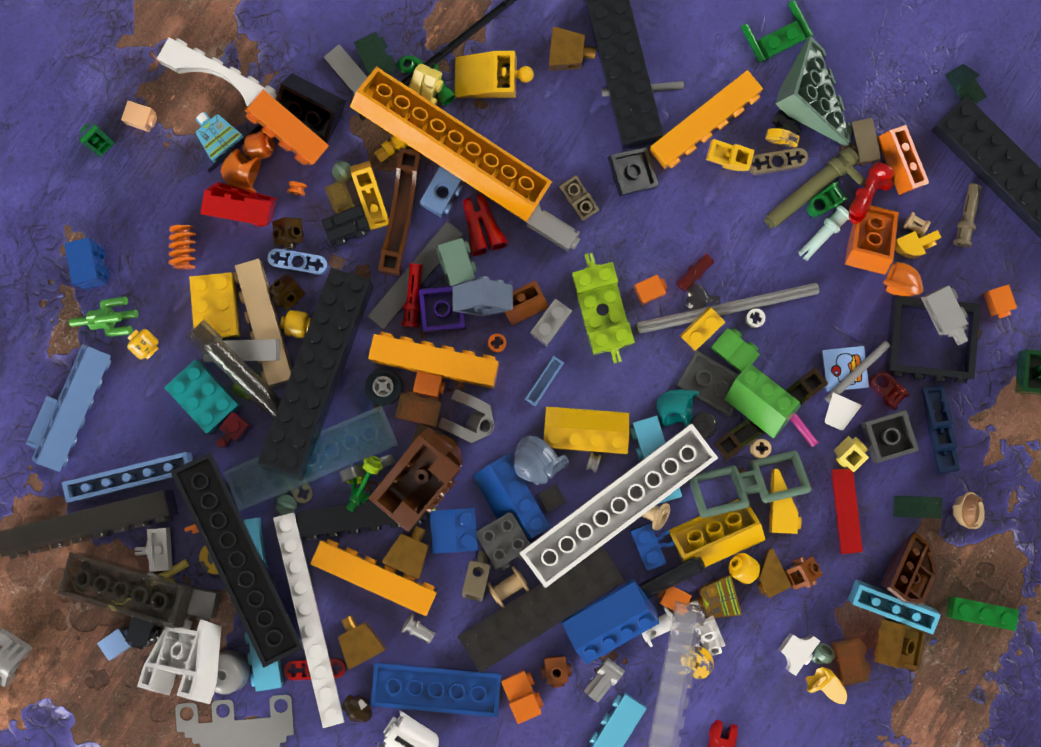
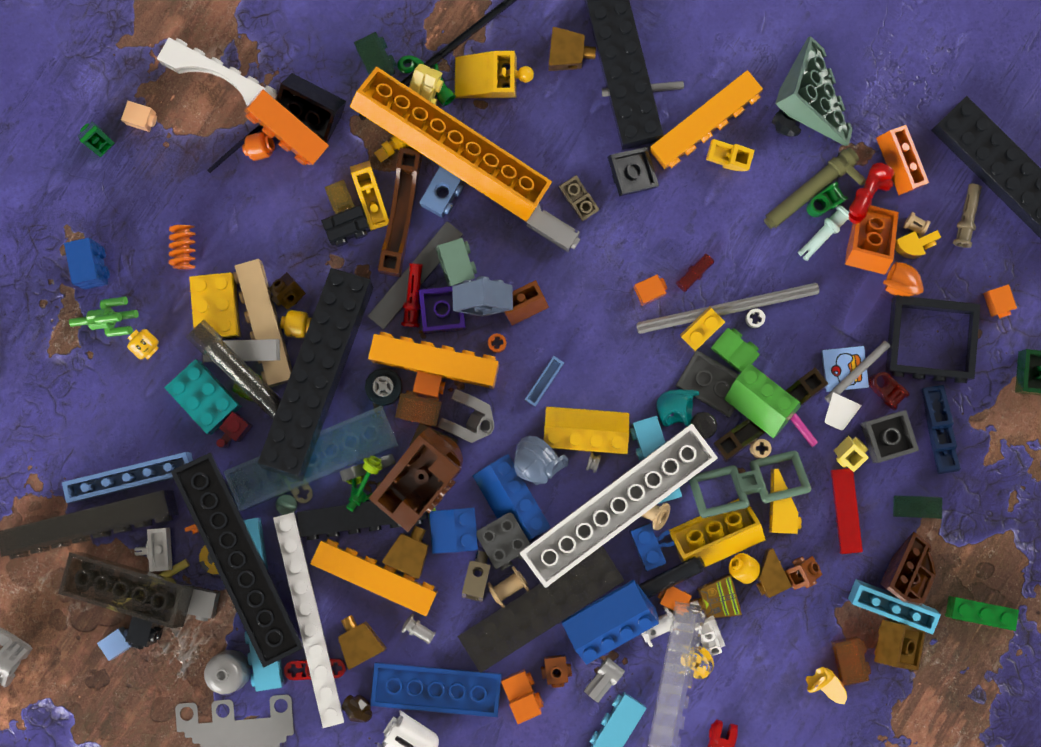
(41, 422): medium blue piece -> none
(71, 408): medium blue brick -> none
(188, 654): white wedge -> none
(216, 135): medium azure torso -> none
(238, 204): red wedge -> none
(240, 171): orange piece -> none
(288, 232): dark brown brick -> none
(296, 188): orange bush -> none
(313, 259): light blue beam -> none
(342, 171): sand green tile -> none
(345, 68): light grey tile -> none
(476, 239): red piece -> none
(551, 322): light grey brick -> none
(551, 498): clear smoke brick -> none
(595, 287): lime brick -> none
(699, 297): clear smoke rock -> none
(781, 39): green plate -> none
(782, 137): piece -> none
(793, 164): dark tan beam -> none
(798, 651): white brick -> none
(823, 654): sand green tile -> none
(866, 141): dark tan slope -> none
(946, 313): light grey hinge -> none
(965, 84): slope -> none
(969, 510): piece -> none

